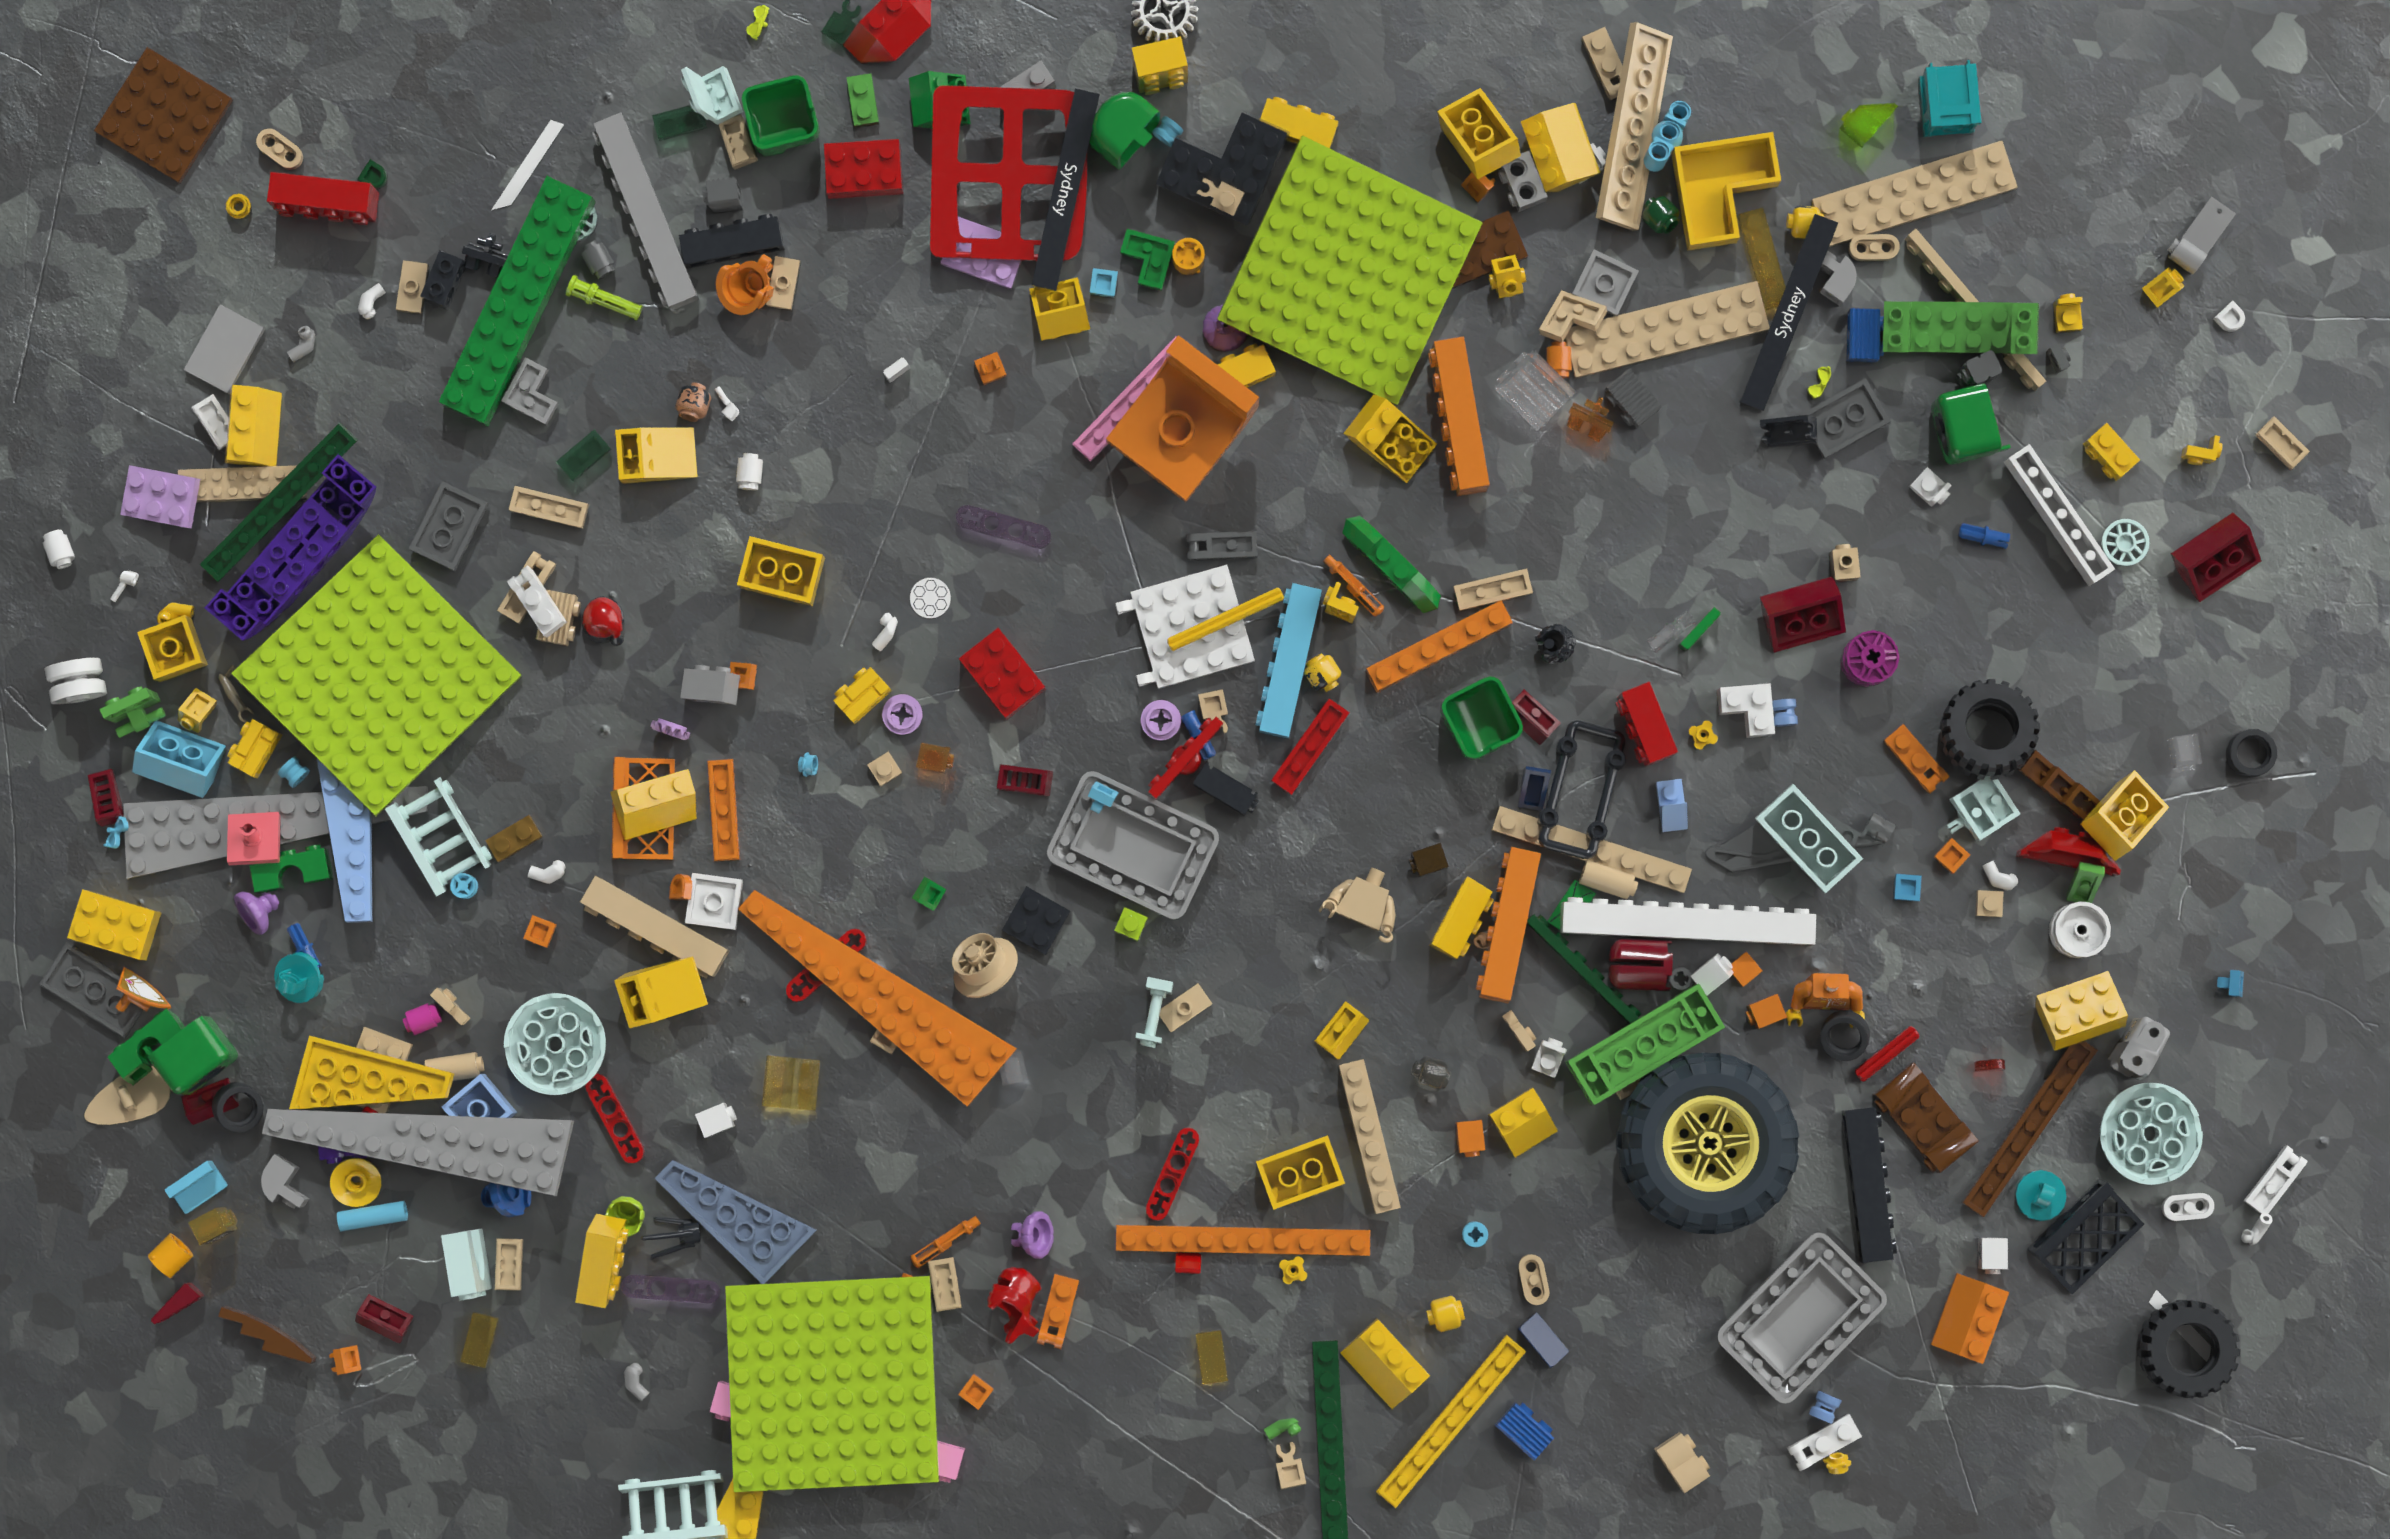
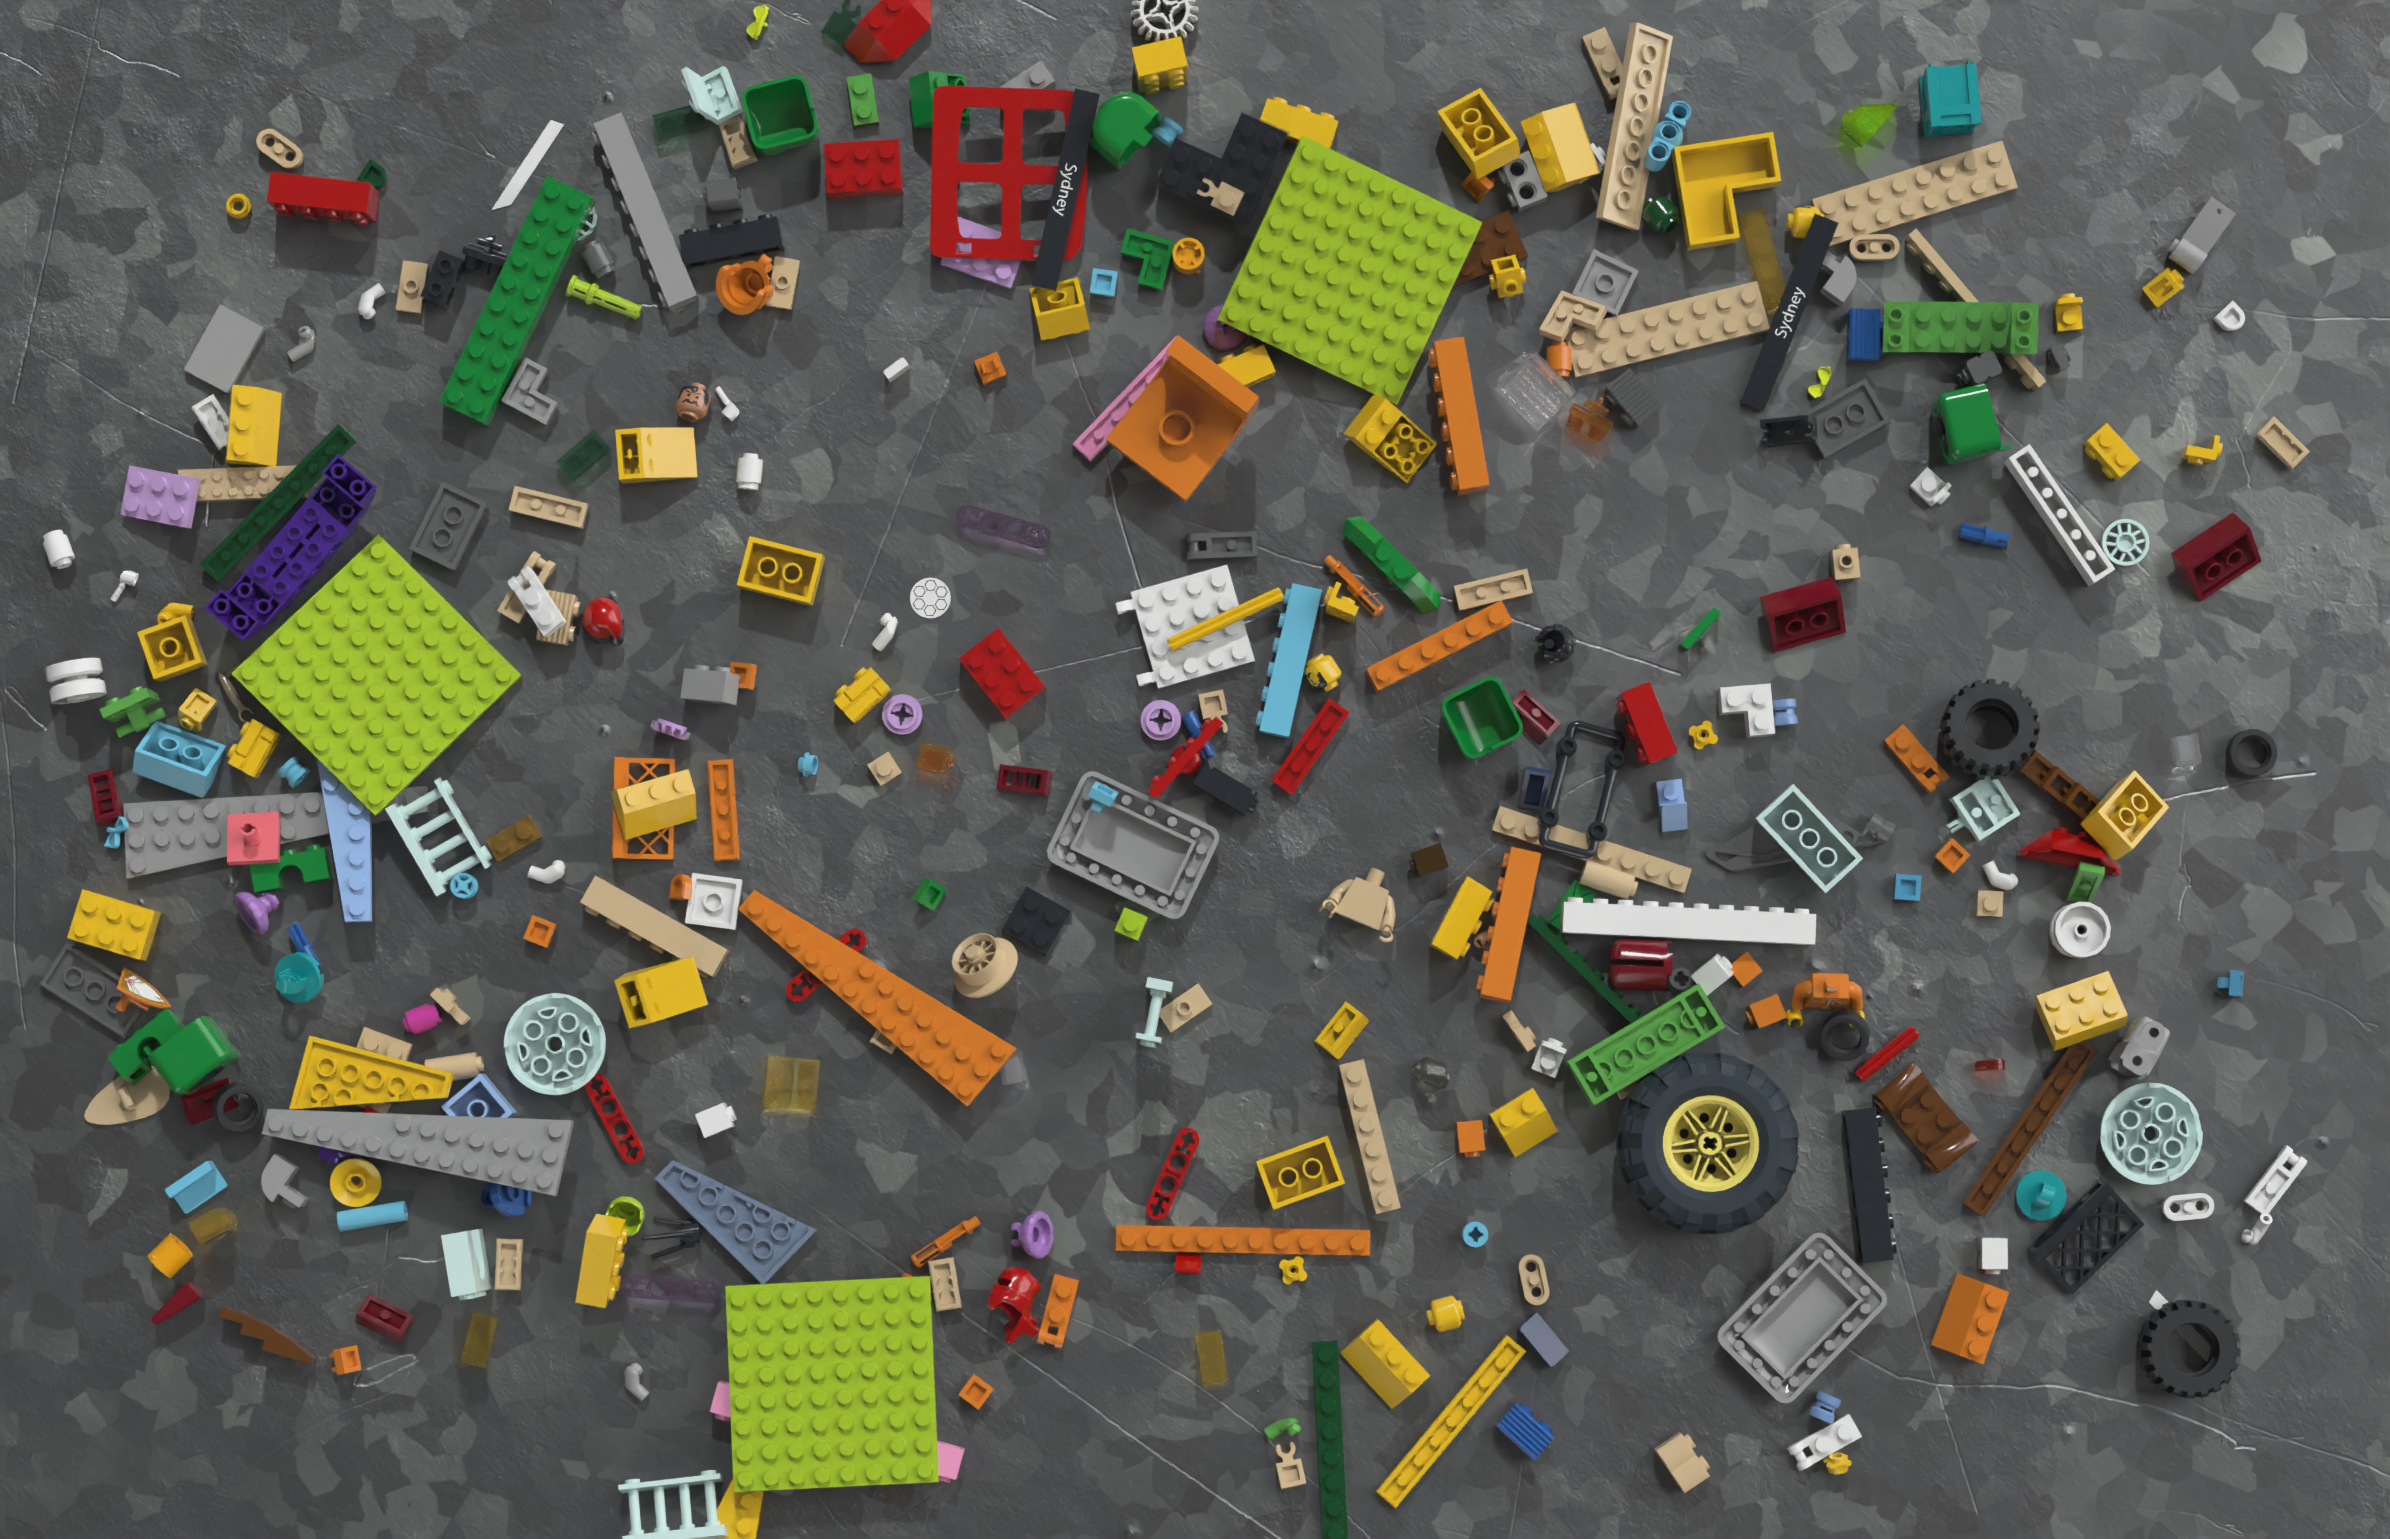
(163, 115): reddish brown plate -> none
(1866, 672): magenta wheel -> none

